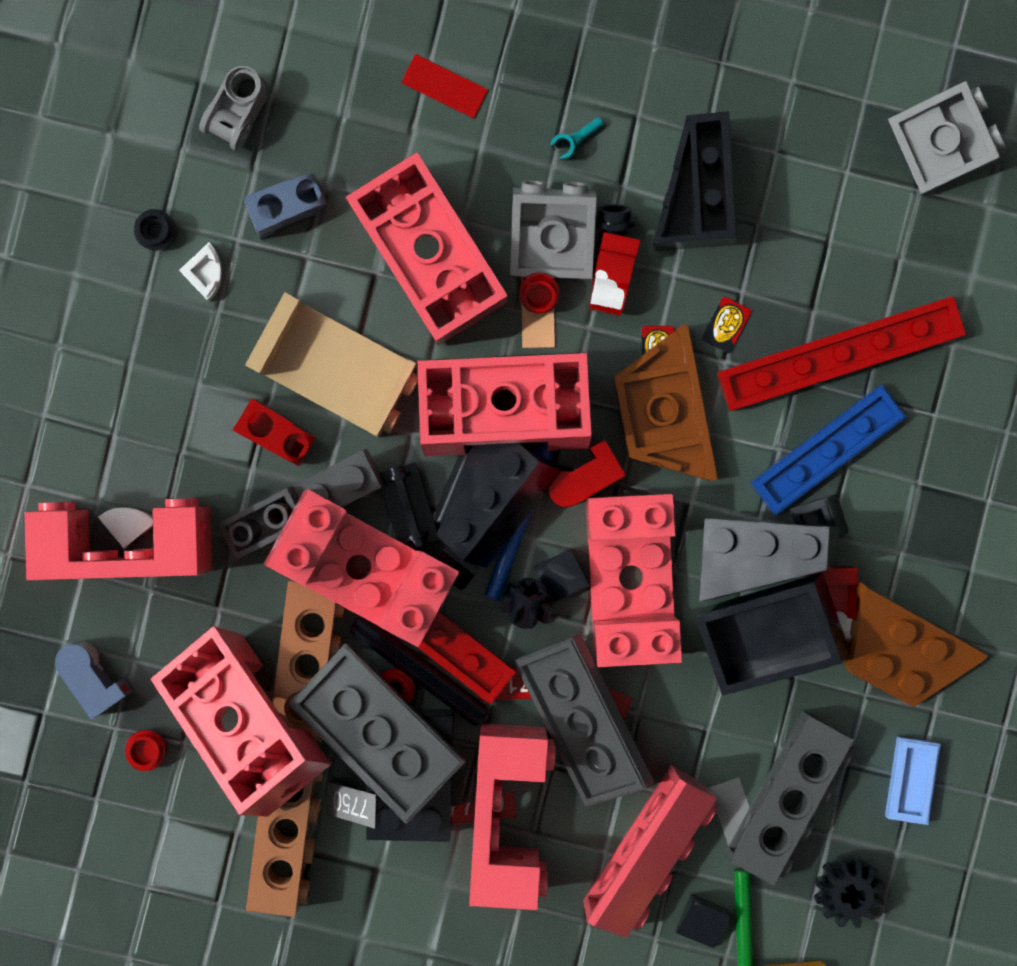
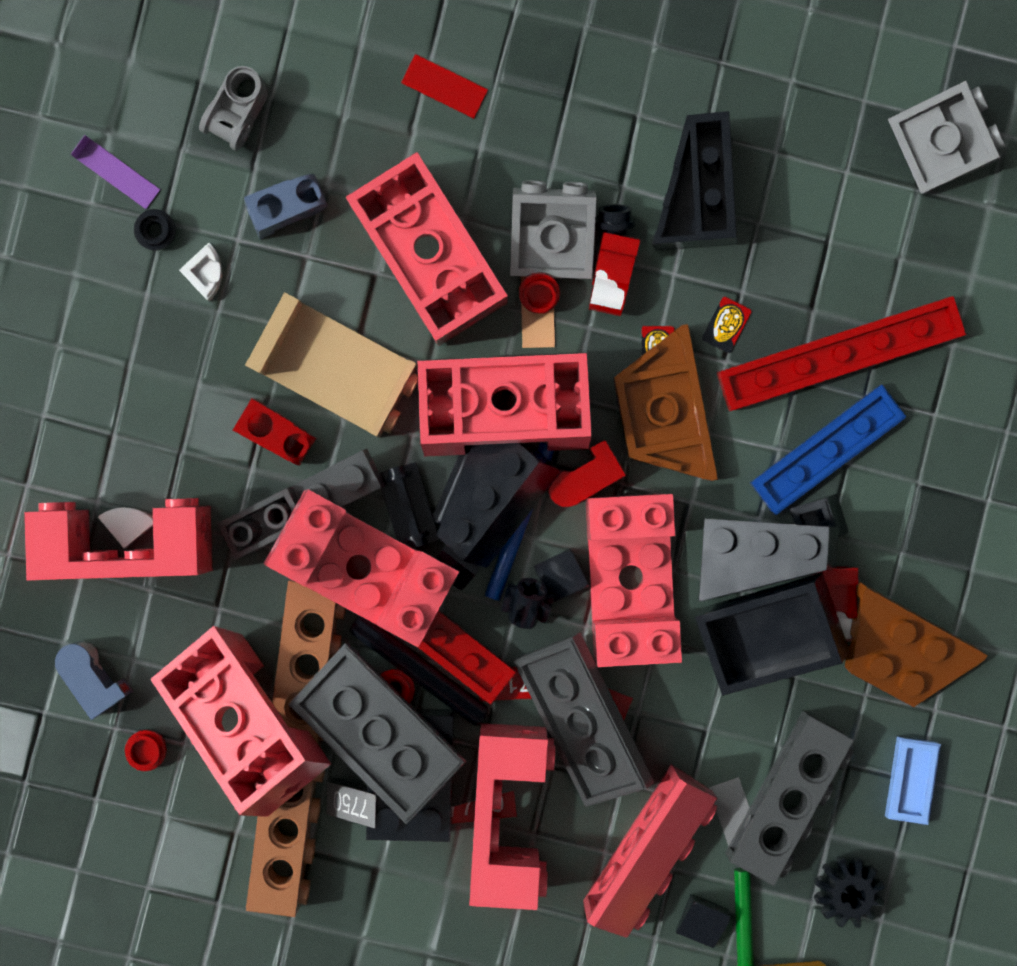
(115, 172): none -> medium lavender piece
(577, 137): teal hand -> none

